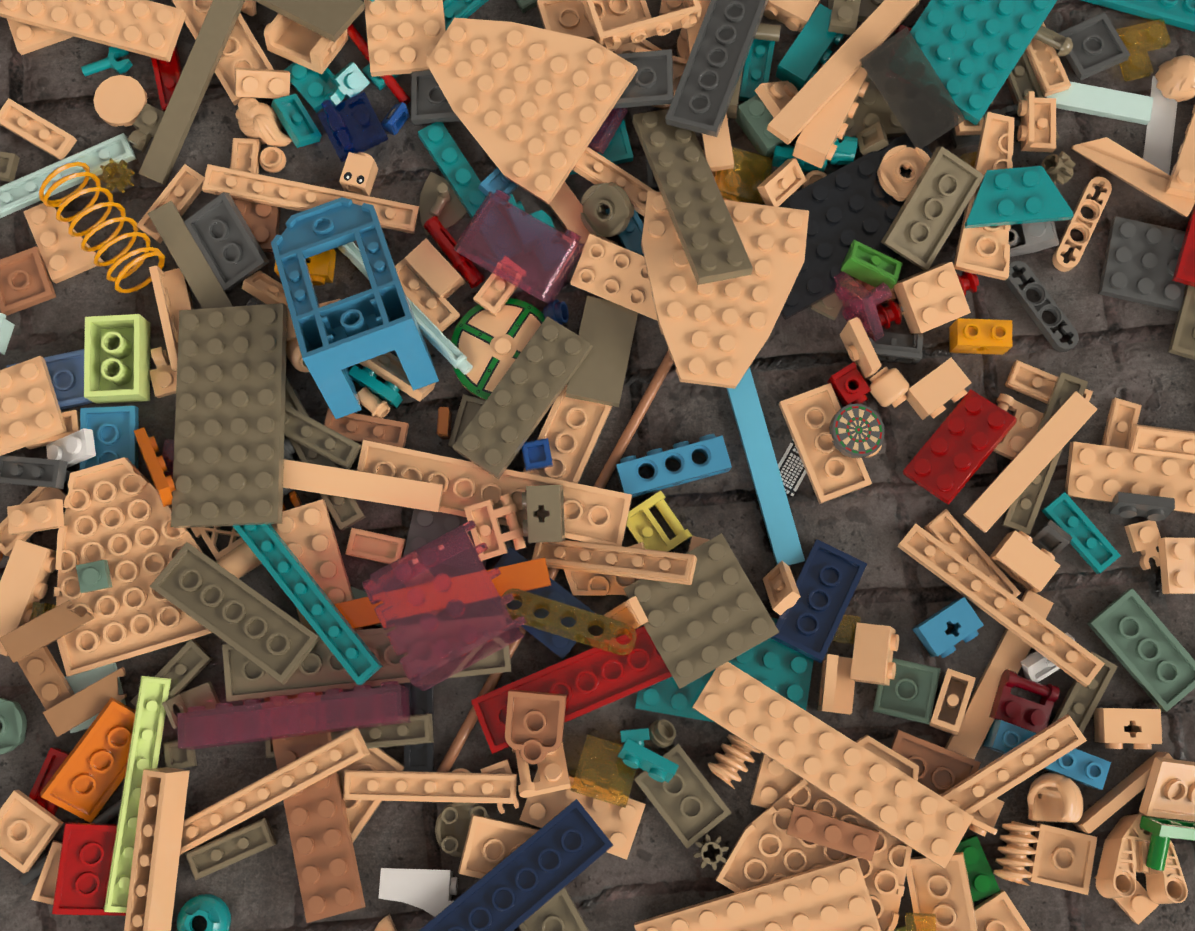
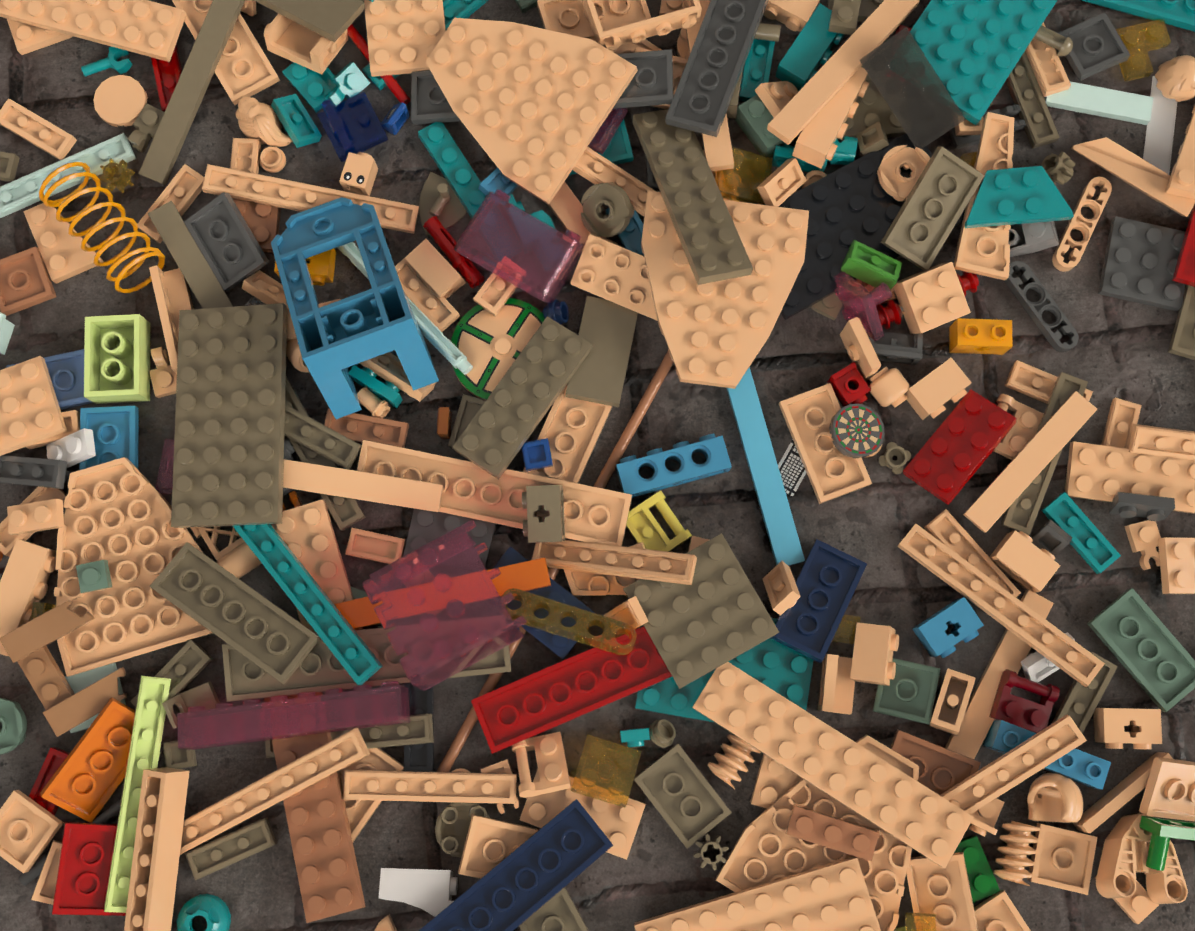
(156, 466): orange plate -> none
(261, 83): light nougat plate -> none
(489, 529): light nougat plate -> none
(534, 723): nougat plate -> none
(649, 761): teal plate -> none
(901, 454): none -> dark tan plate
(1037, 123): light nougat bracket -> none

